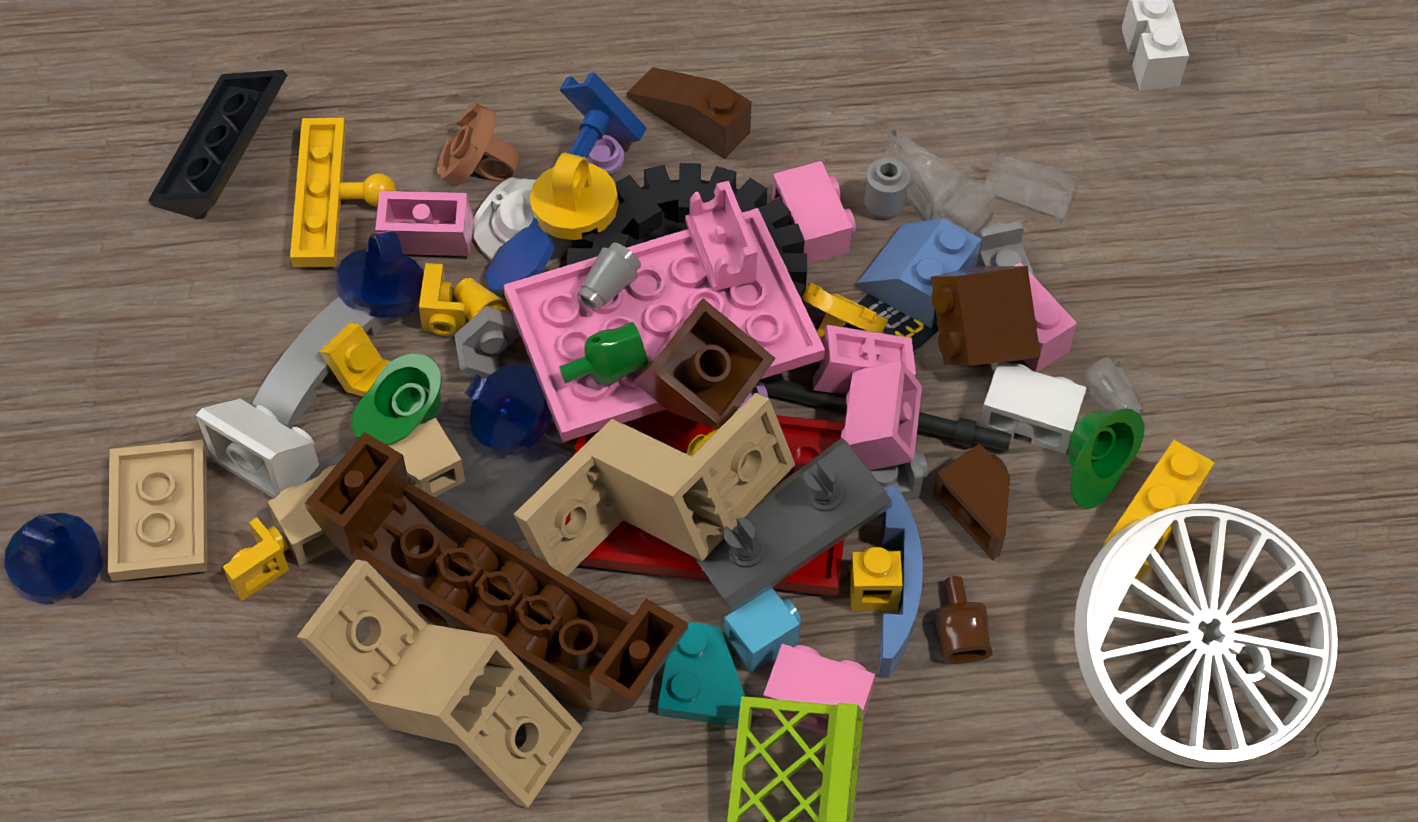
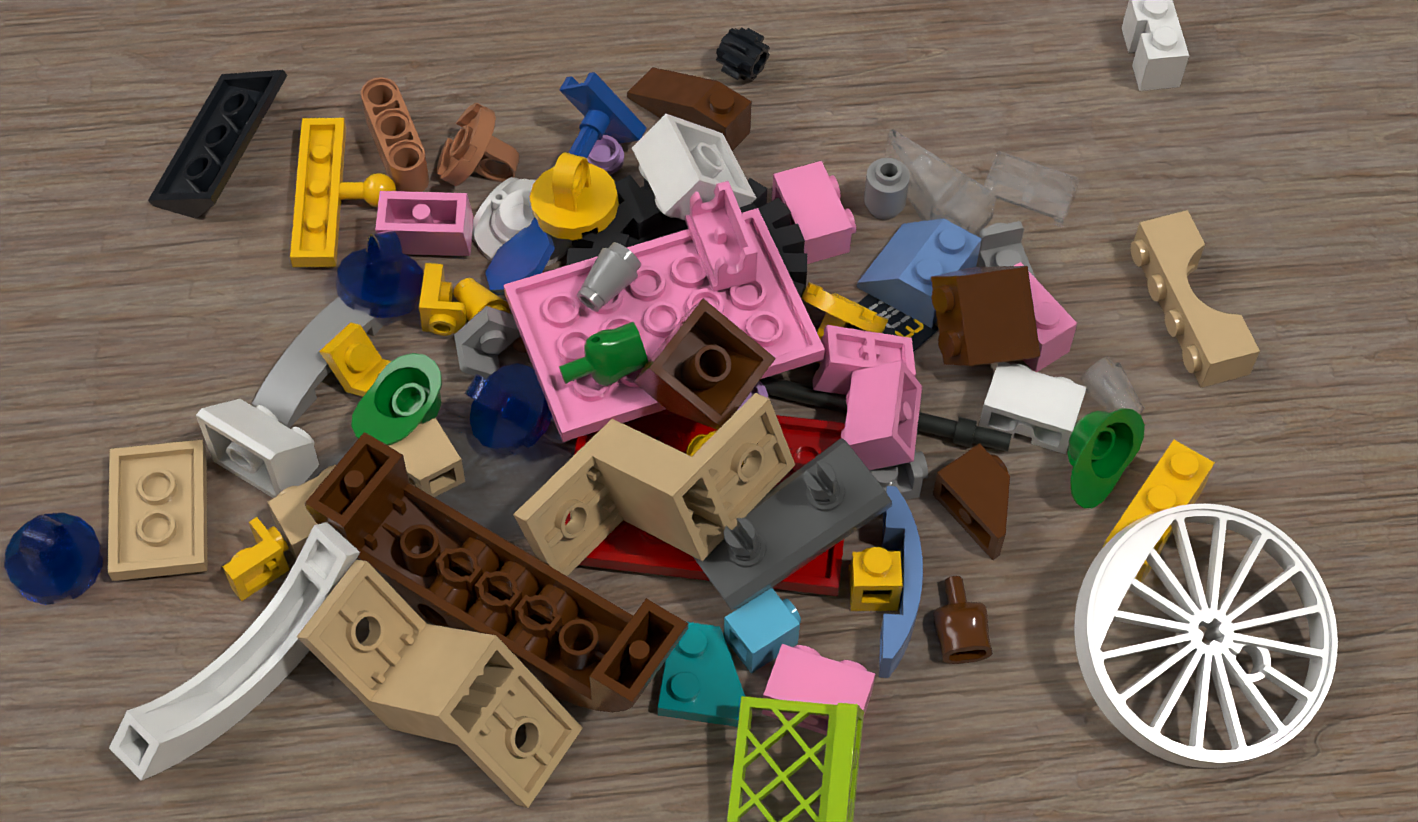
(244, 675): none -> white arch
(395, 135): none -> nougat beam
(685, 160): none -> white slope
(742, 53): none -> black gear
(1213, 342): none -> tan arch

